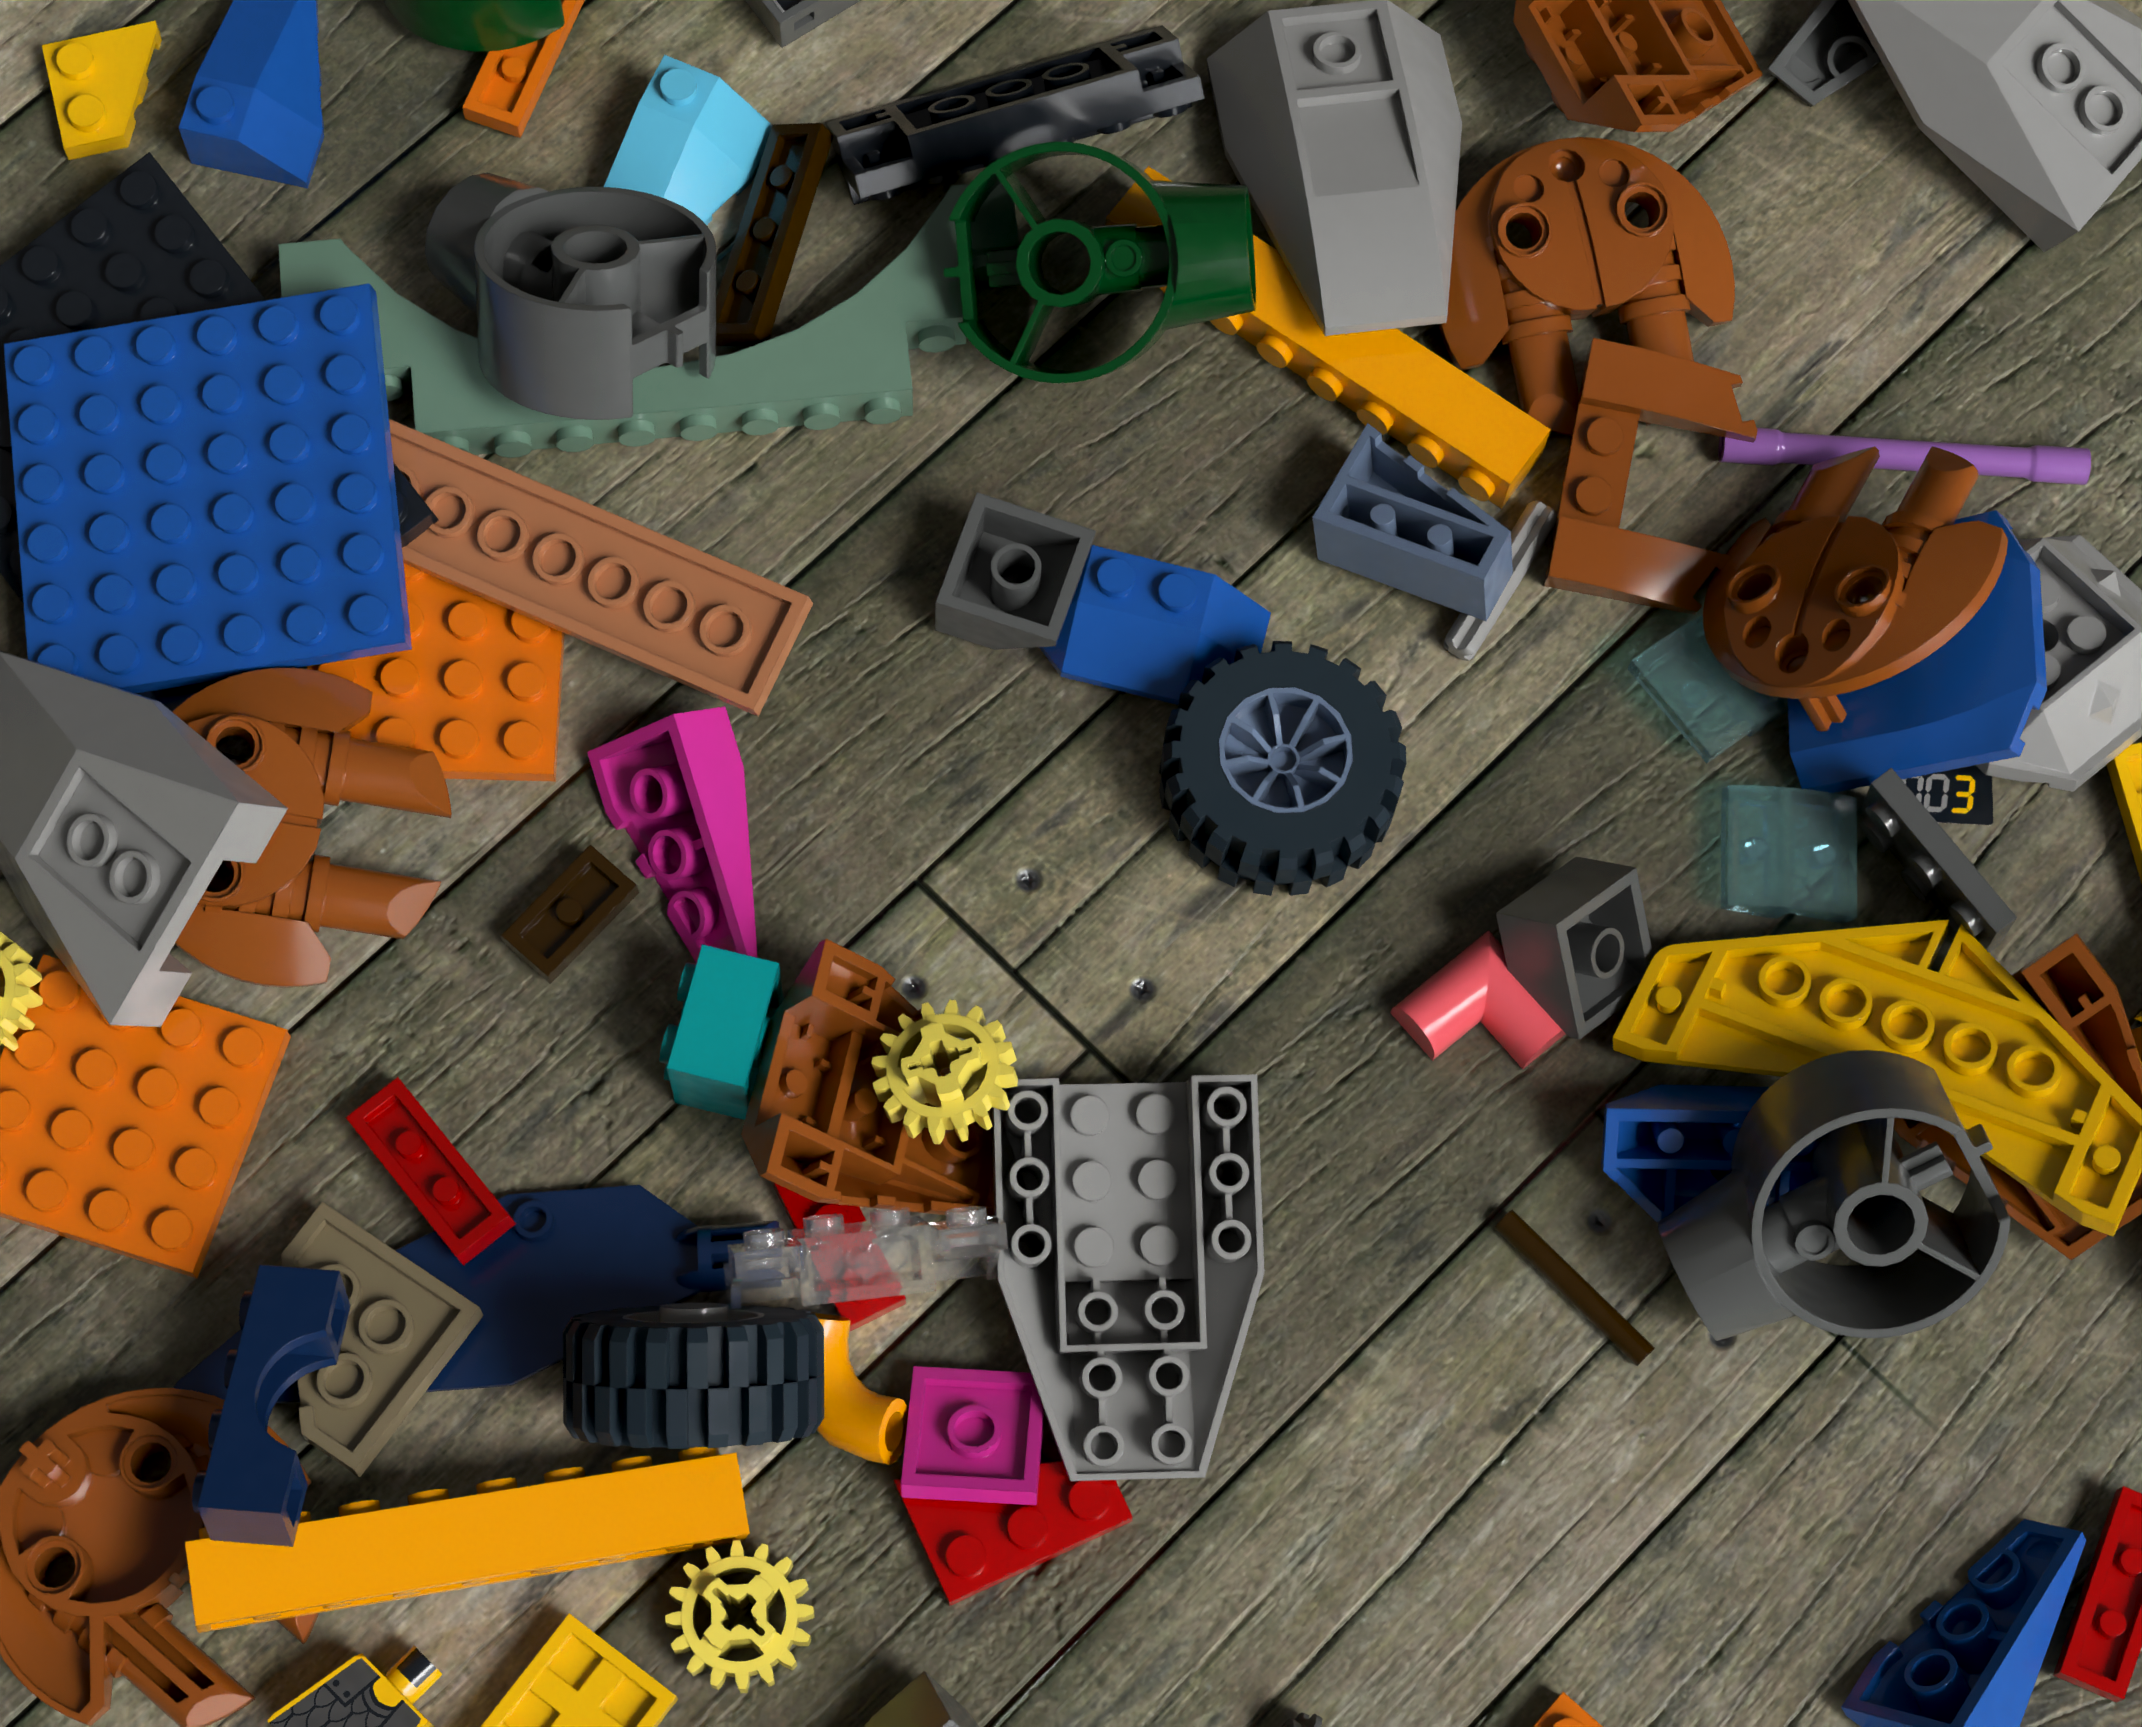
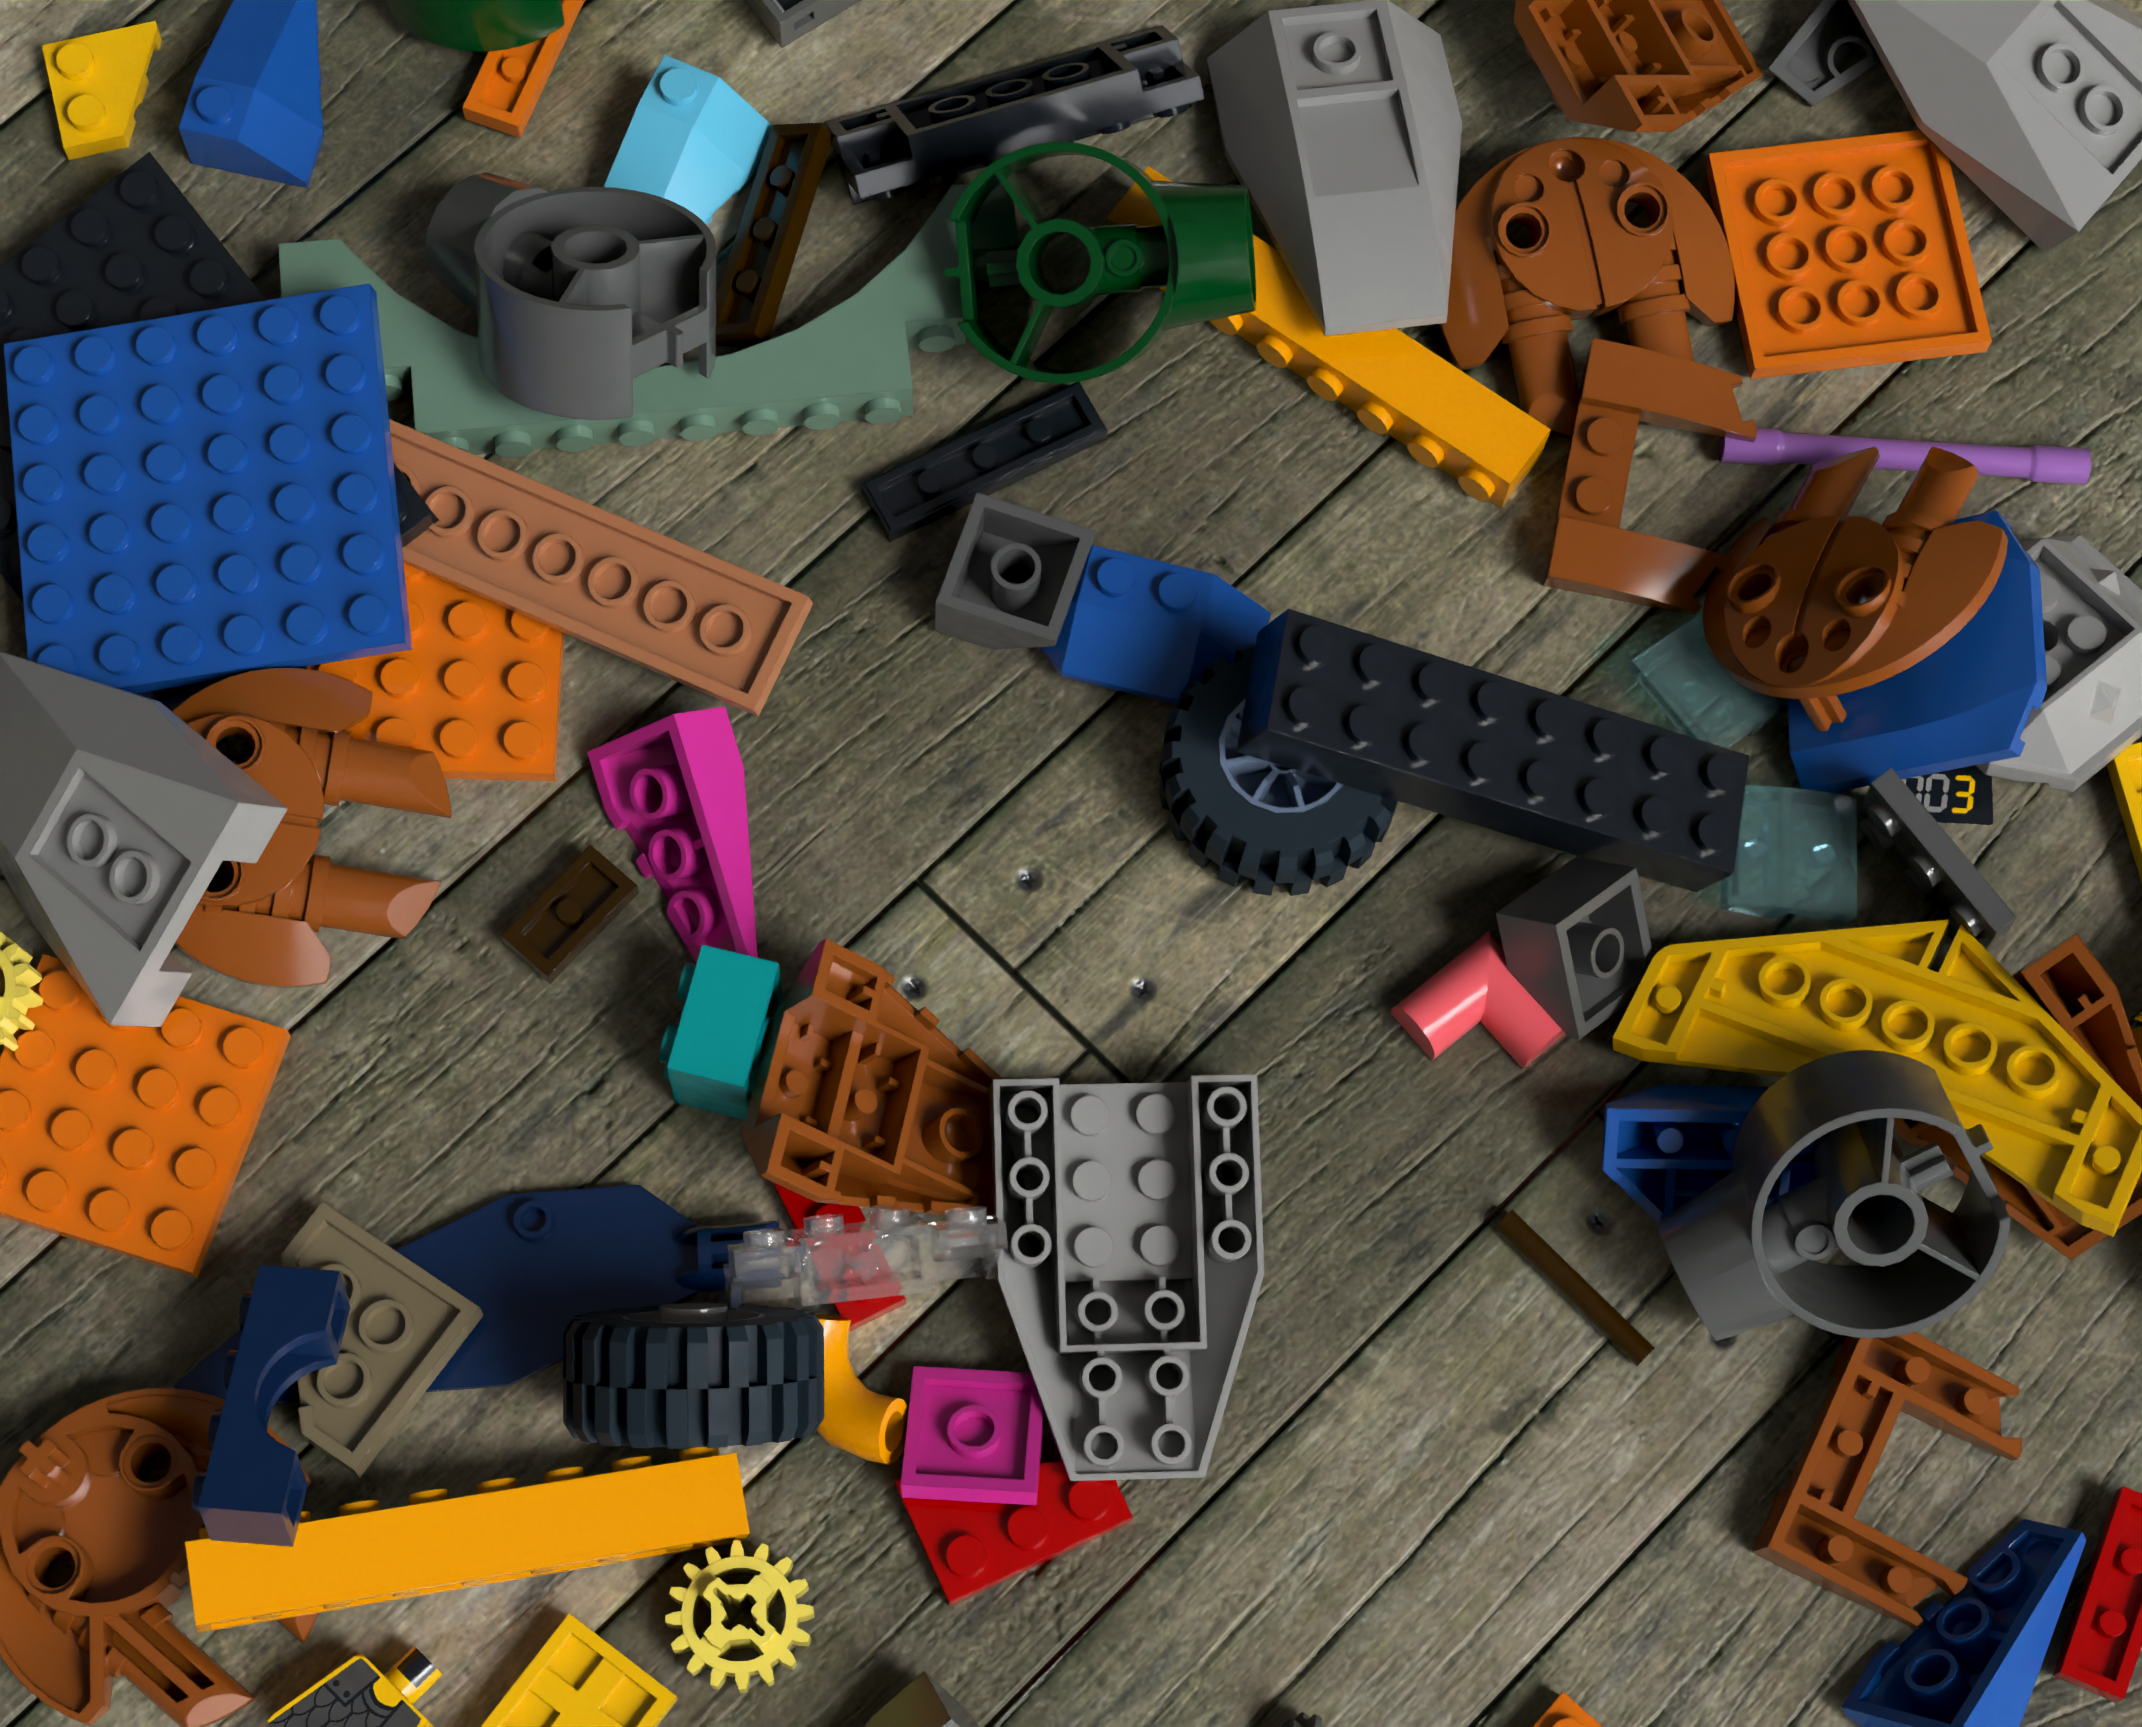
(430, 1171): red plate -> none
(924, 1048): light yellow gear -> none
(984, 461): none -> black tile
(1411, 531): sand blue wedge -> none
(1492, 751): none -> black brick
(1526, 541): light grey axle -> none
(1813, 1520): none -> dark orange wedge
(1847, 254): none -> orange plate

